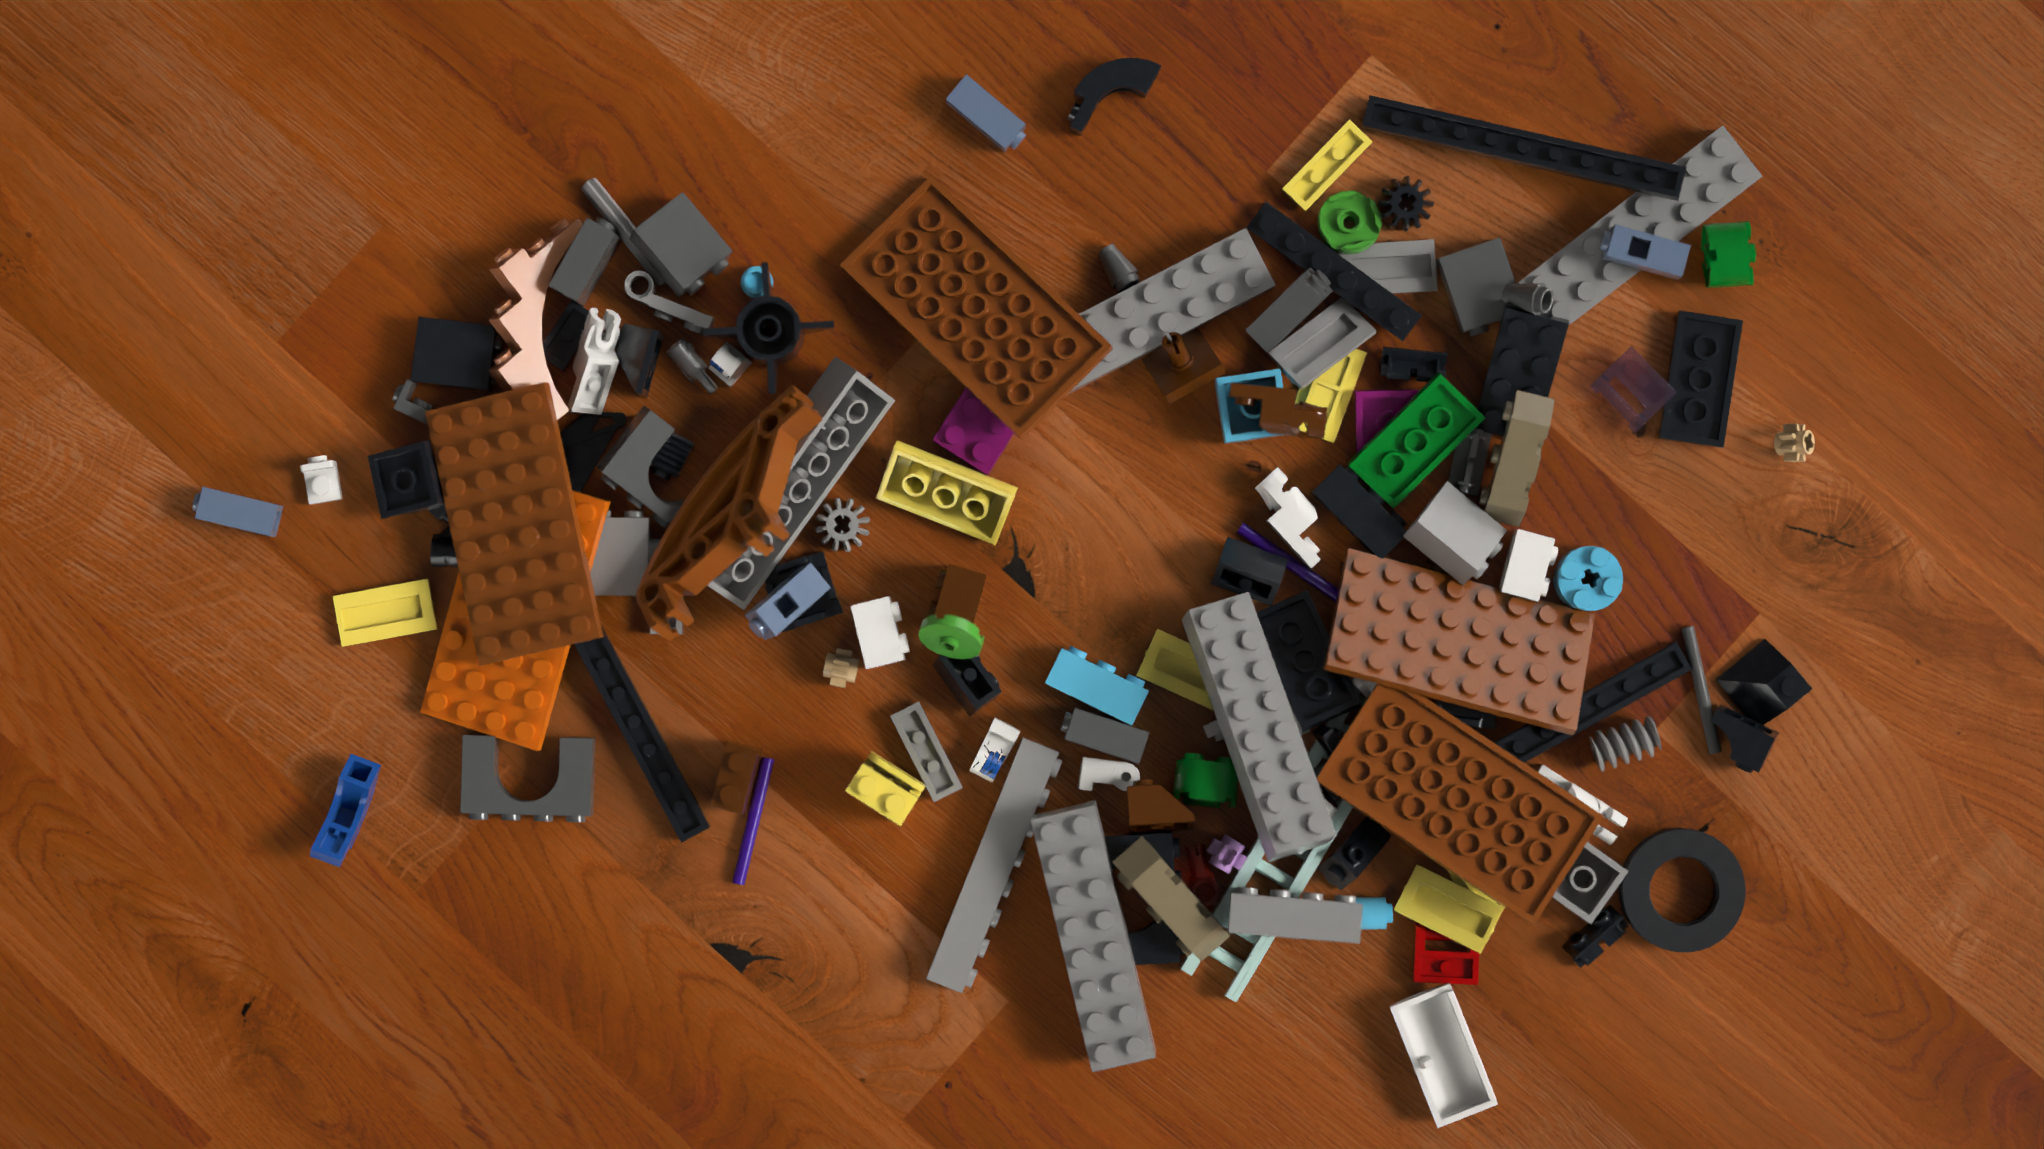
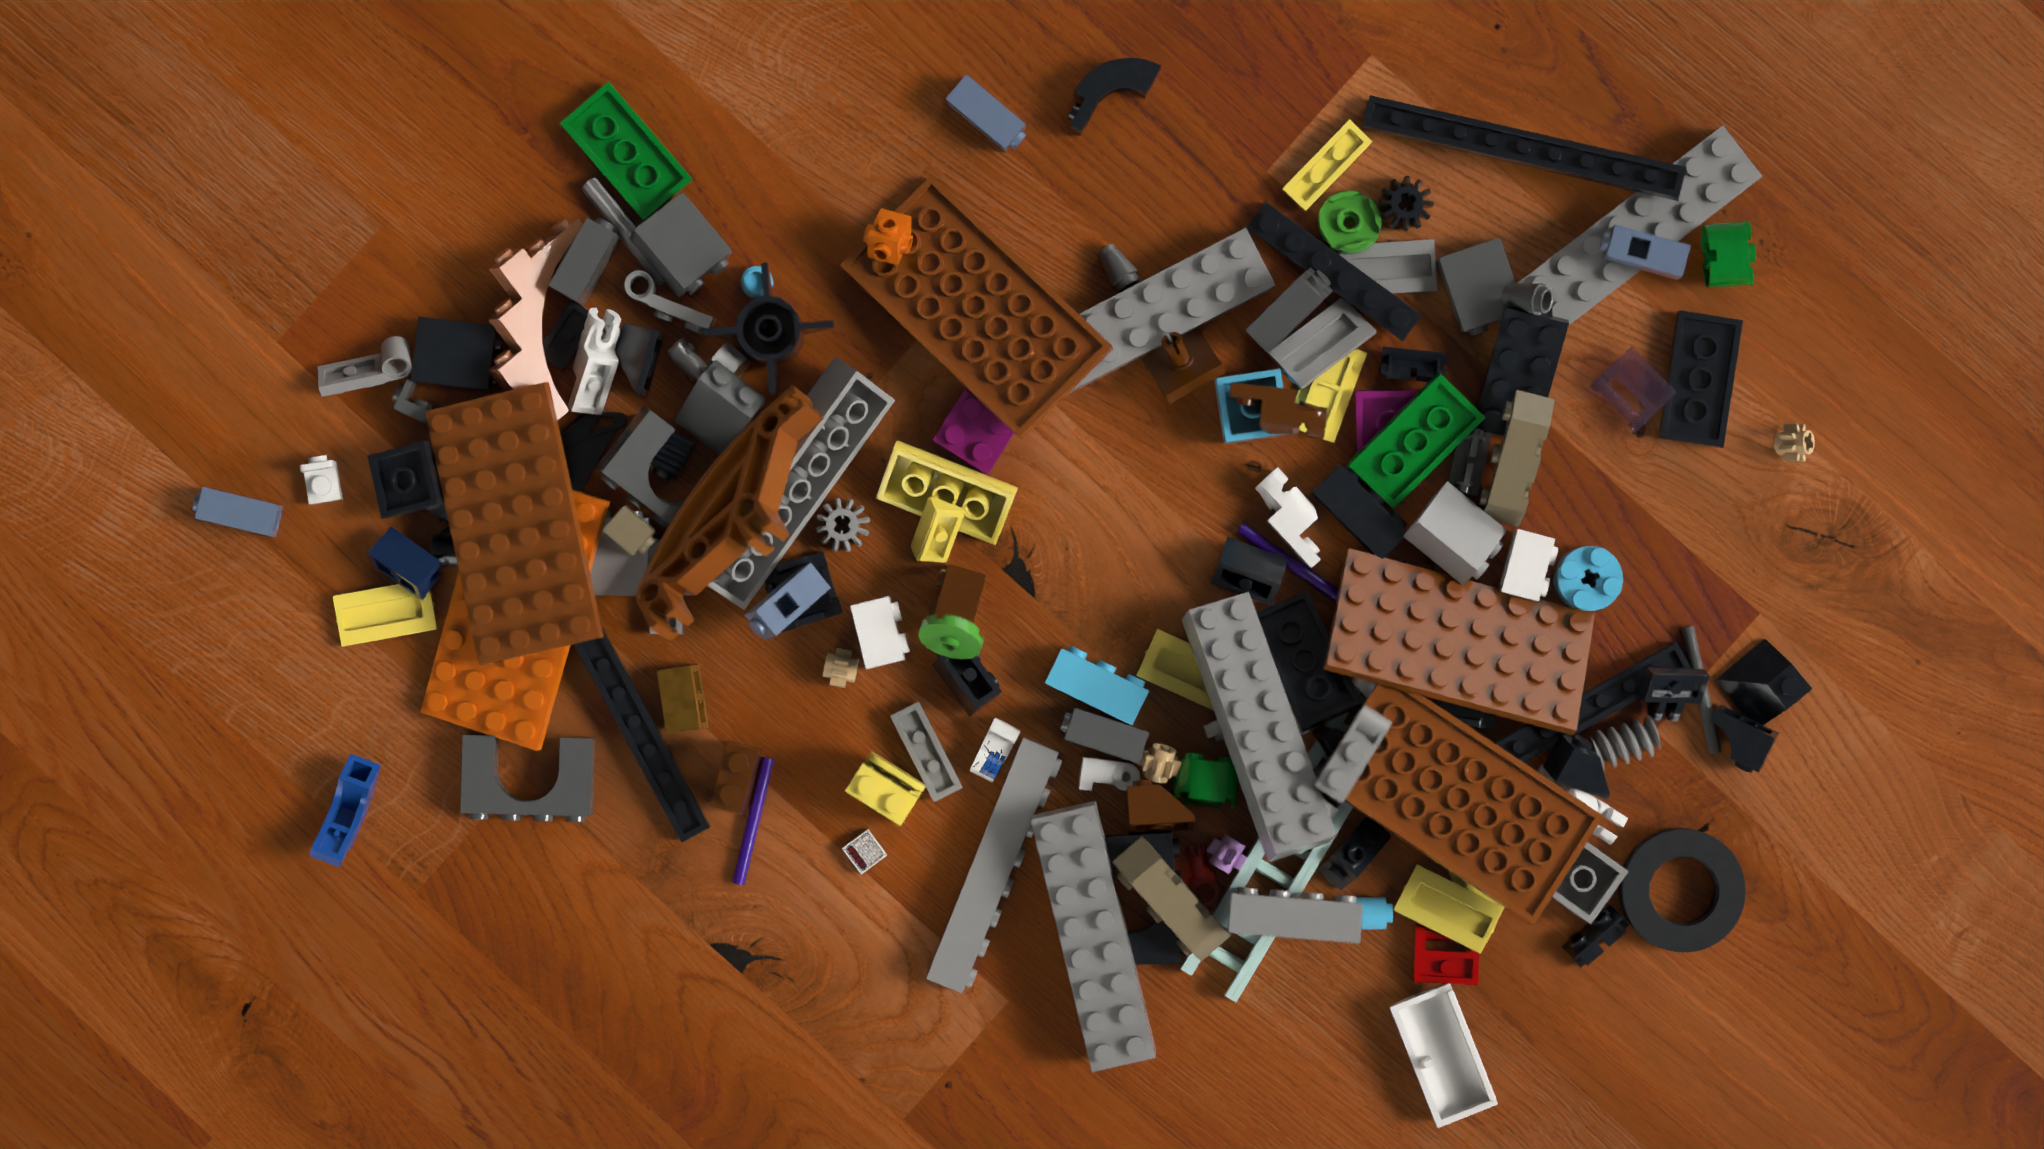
(367, 371): none -> light grey plate
(405, 562): none -> dark blue hinge
(626, 151): none -> green plate
(630, 531): none -> dark tan brick
(682, 699): none -> pearl gold hinge
(719, 407): none -> dark grey brick
(864, 851): none -> tile
(888, 237): none -> orange brick
(936, 530): none -> light yellow slope
(1160, 763): none -> tan gear
(1353, 753): none -> light grey plate
(1577, 766): none -> black slope
(1672, 688): none -> black hinge

